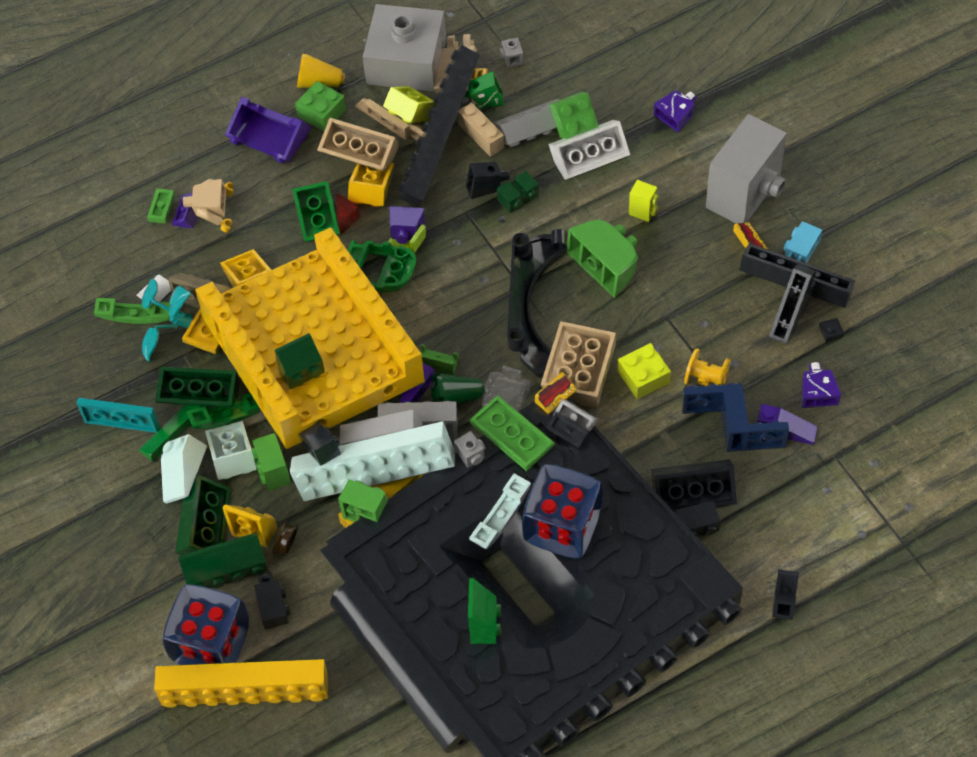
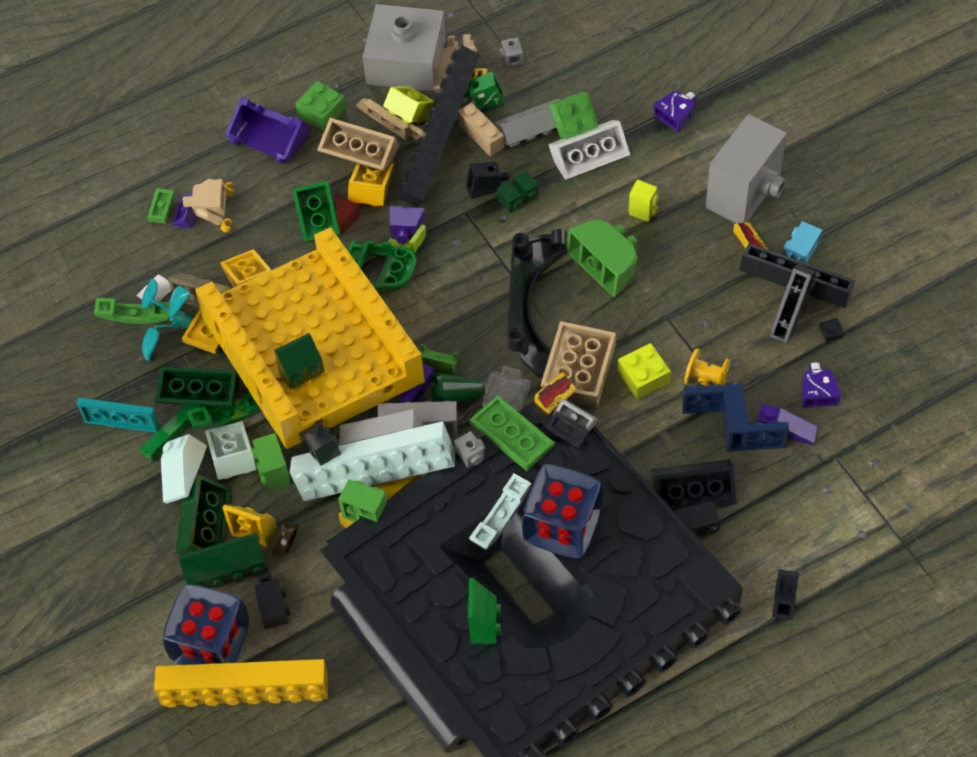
(316, 70): yellow cone -> none

